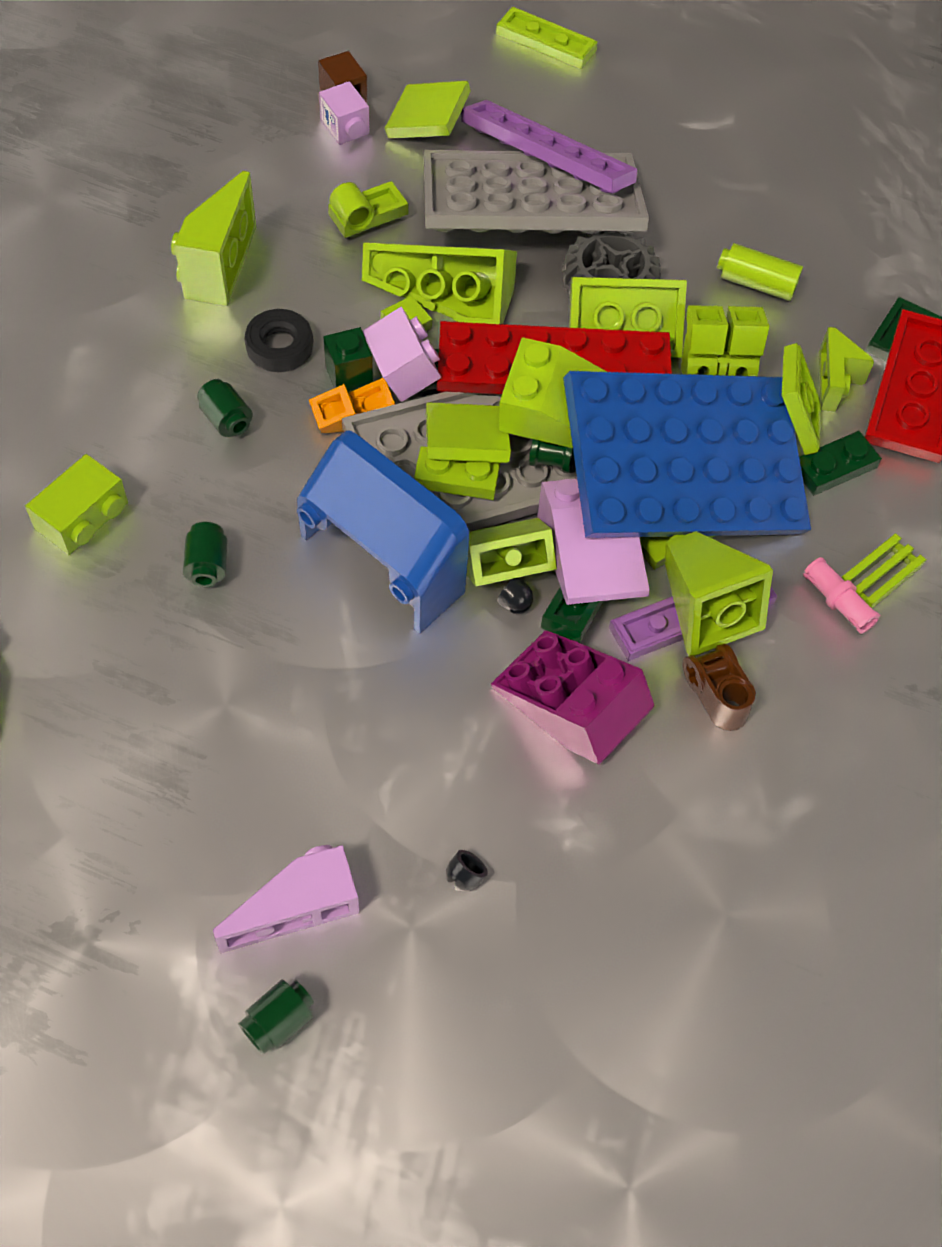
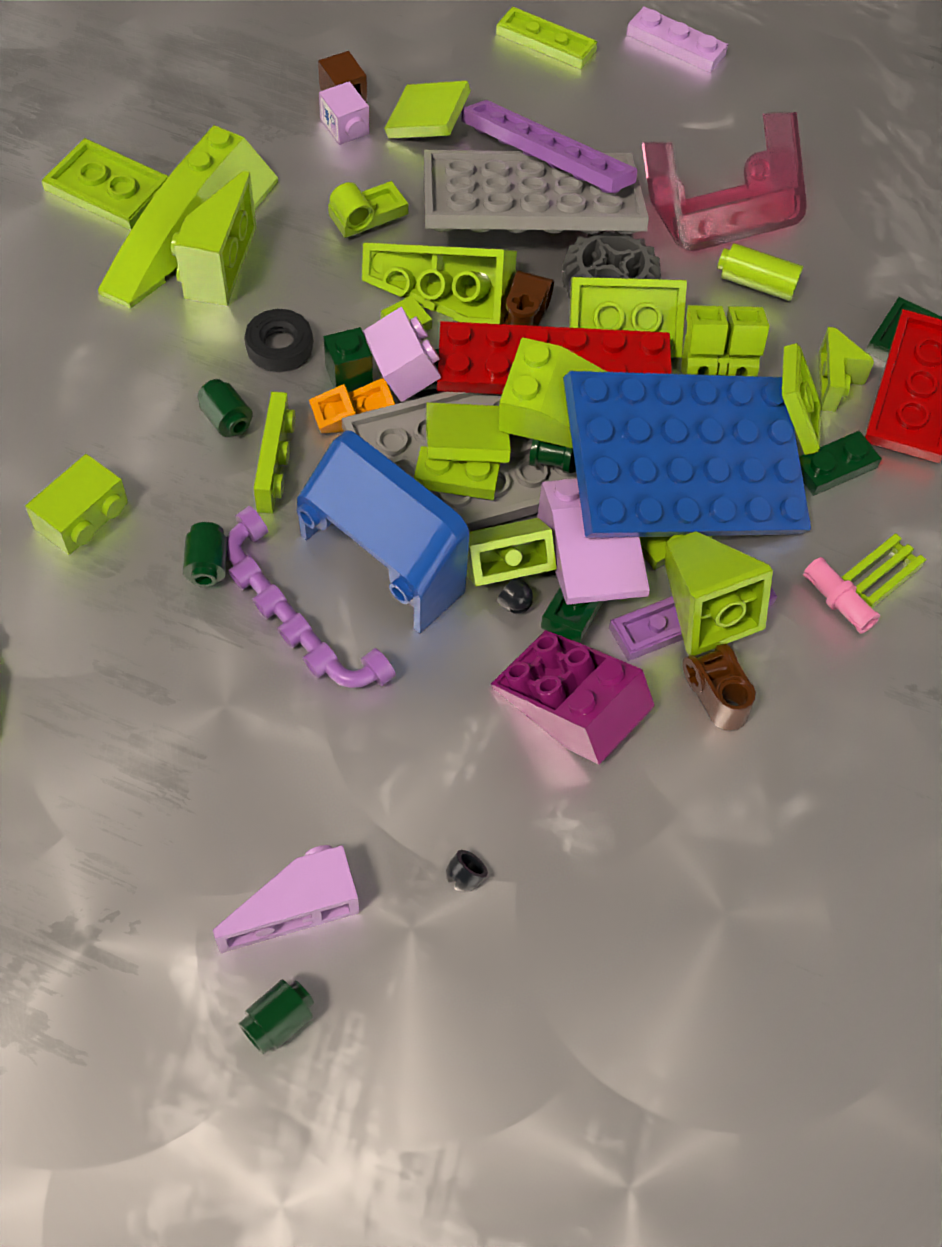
(104, 183): none -> lime tile
(146, 252): none -> lime wedge
(273, 453): none -> lime plate
(295, 627): none -> medium lavender bar
(528, 299): none -> reddish brown piece
(677, 39): none -> lavender plate
(767, 202): none -> clear pink windscreen

